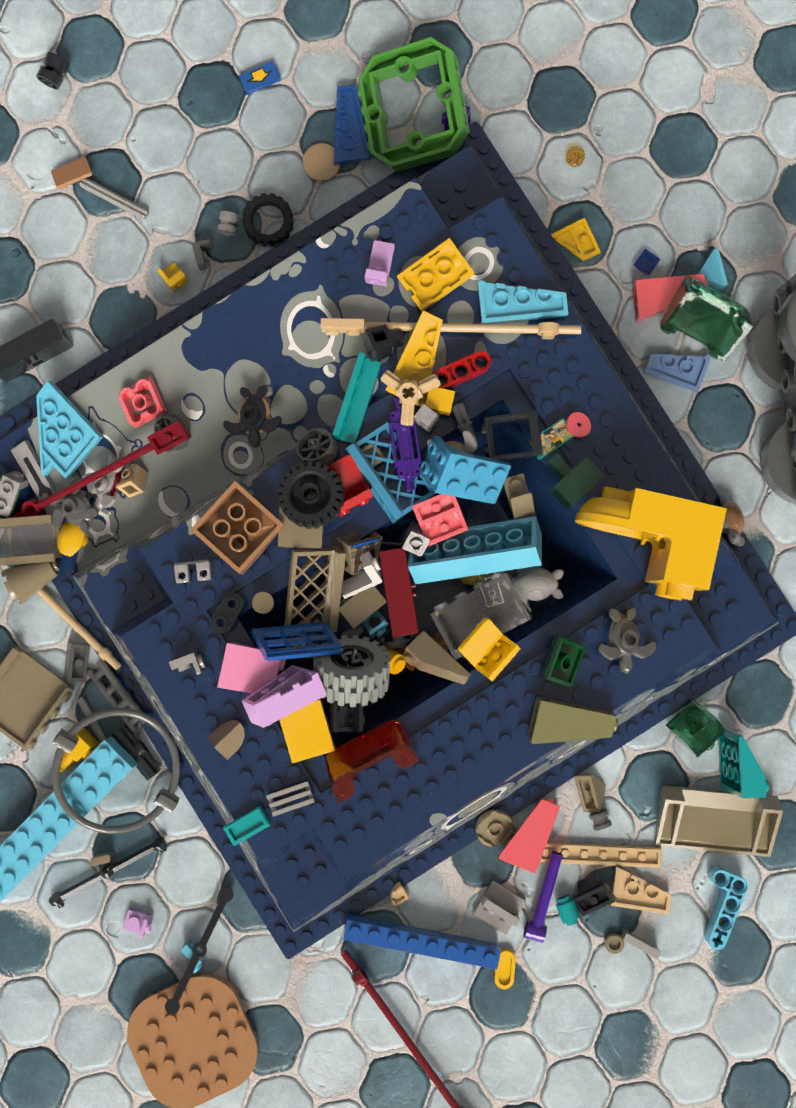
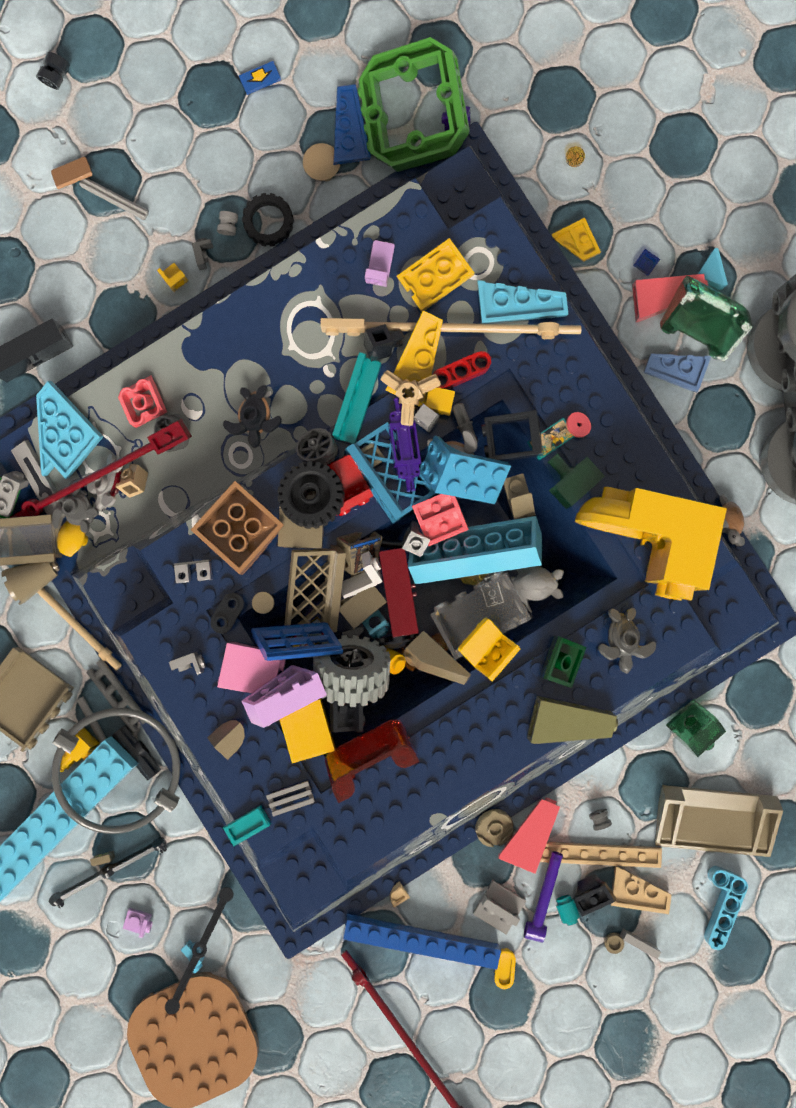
(76, 662): dark grey slope -> none
(591, 792): dark tan slope -> none
(739, 768): teal slope -> none

